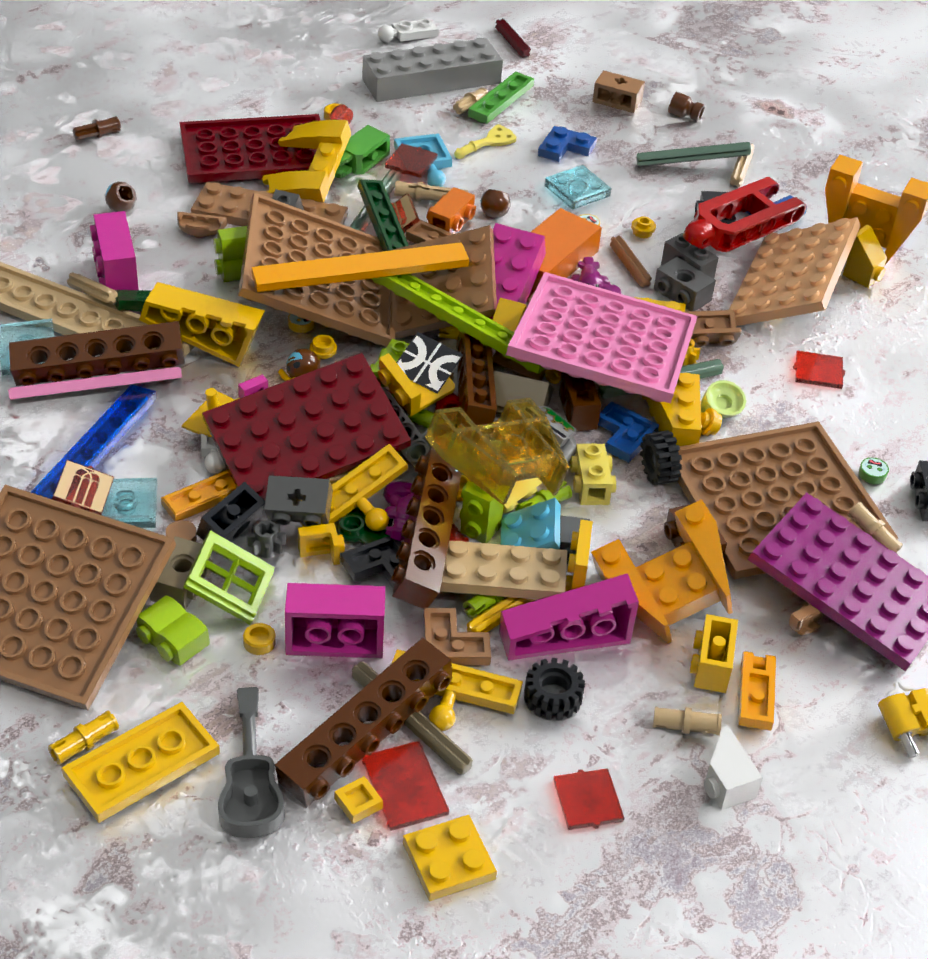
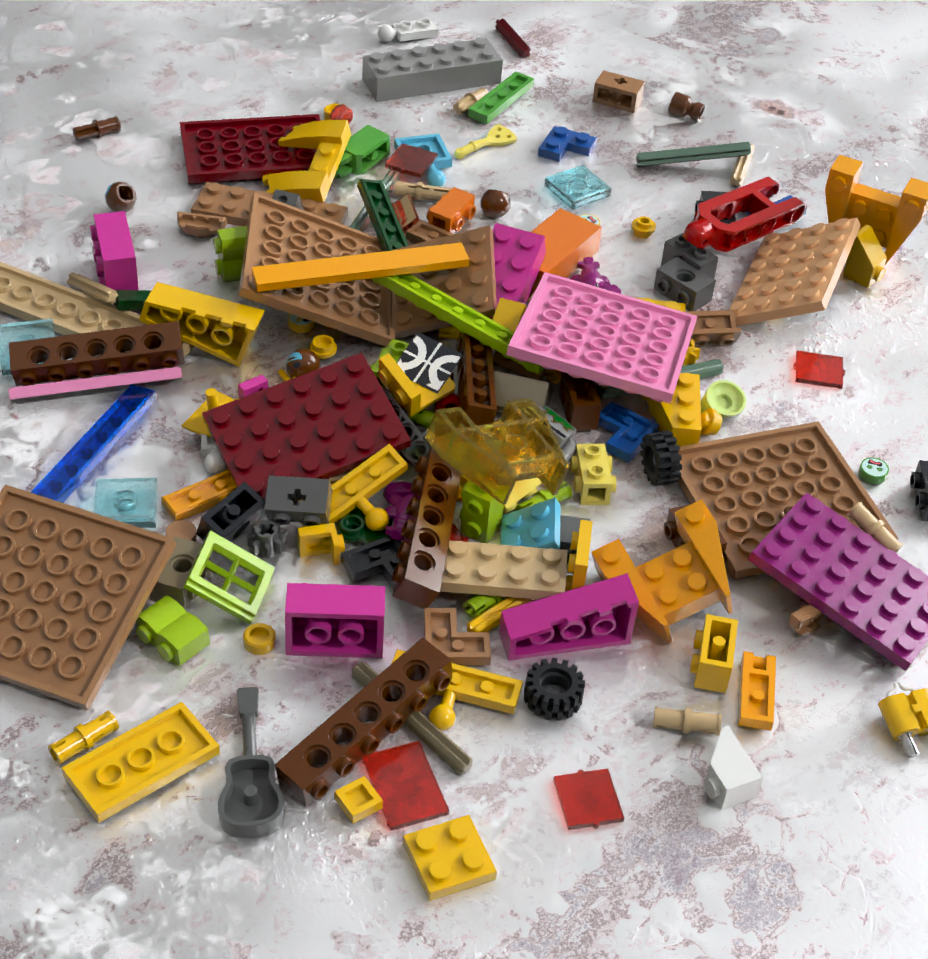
(83, 487): piece -> none
(630, 261): medium nougat axle -> none

